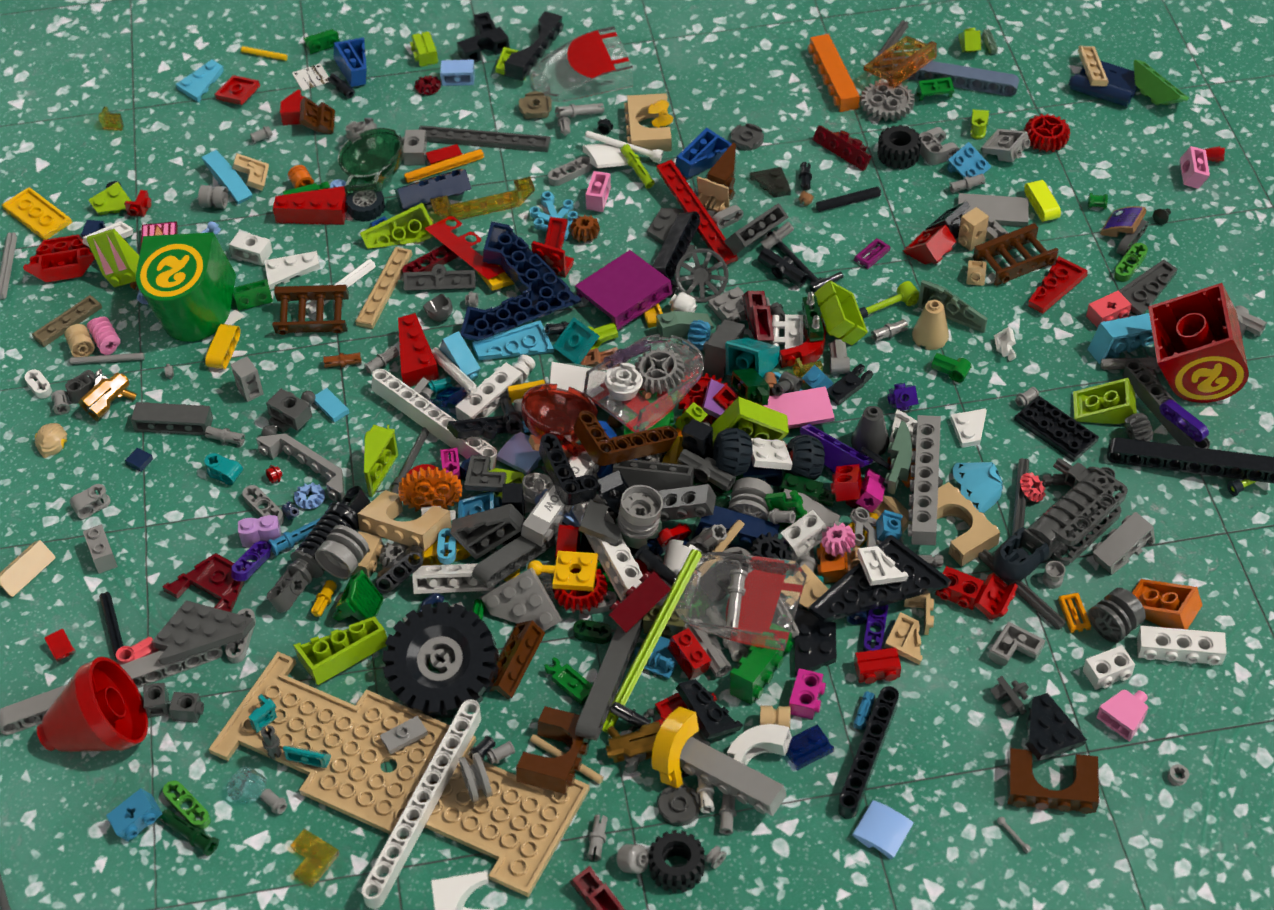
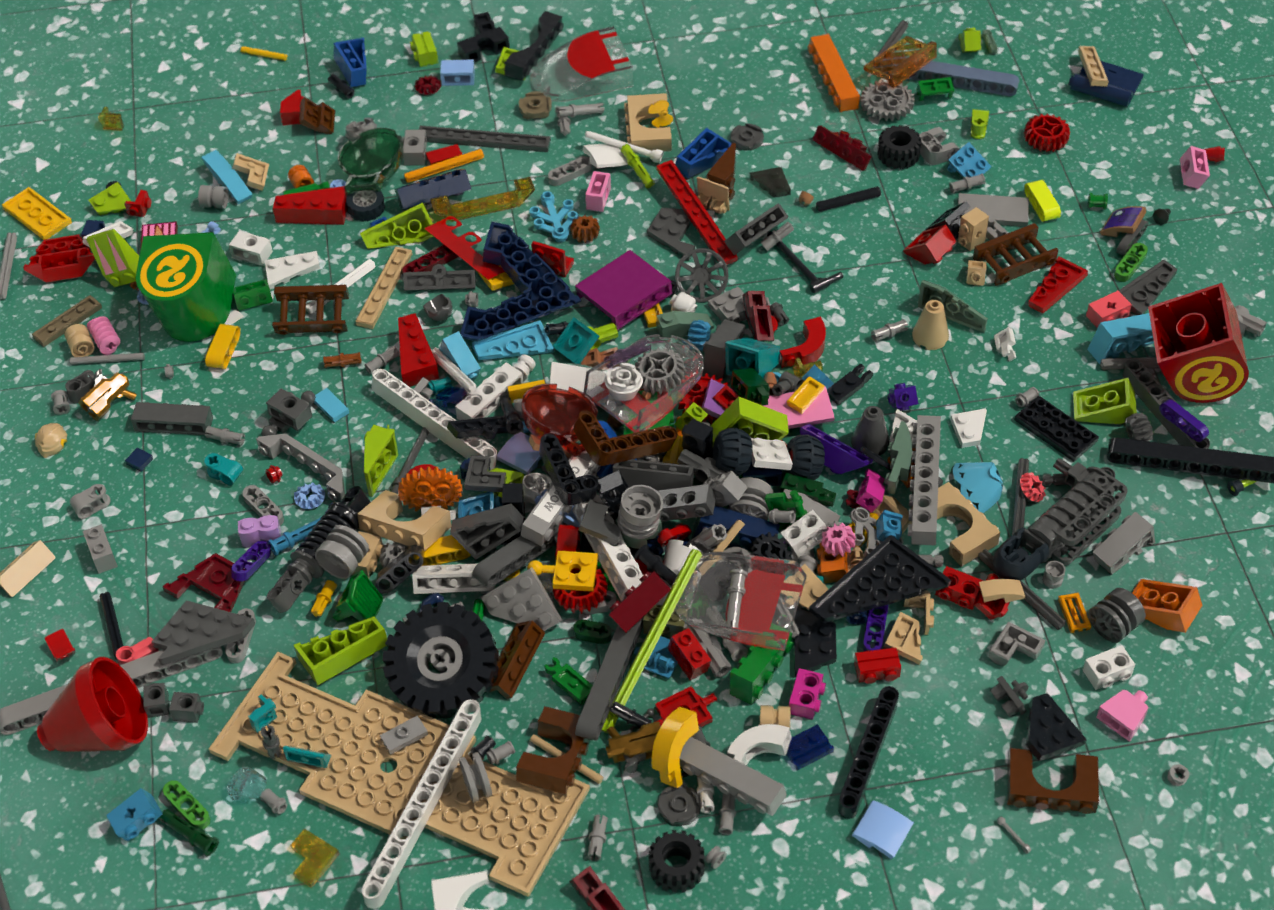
(35, 385): white beam -> none
(199, 81): medium azure wing -> none
(237, 90): red plate -> none
(247, 379): light grey brick -> none
(261, 134): light grey pin -> none
(289, 510): dark blue arm -> none
(311, 77): white sticker -> none
(321, 41): green bracket -> none
(442, 546): medium azure beam -> none
(451, 464): dark pink piece -> none
(556, 232): red tile -> none
(604, 129): black plate -> none
(632, 858): light grey head -> none
(677, 243): black beam -> none
(710, 716): black wing -> none
(727, 216): light grey beam -> none
(727, 488): none -> light grey brick
(783, 267): black piece -> none
(793, 330): white plate -> none
(805, 176): black axle -> none
(805, 395): none -> yellow tile
(812, 318): dark green piece -> none
(839, 361): light grey piece -> none
(840, 313): lime piece -> none
(847, 482): red brick -> none
(864, 710): dark azure axle -> none
(875, 255): magenta tile -> none
(878, 567): white wing -> none
(906, 293): lime piece -> none
(956, 369): green piece -> none
(1001, 588): none -> tan slope
(1007, 144): light grey plate -> none
(1156, 86): bright green wedge -> none
(1212, 645): white brick -> none

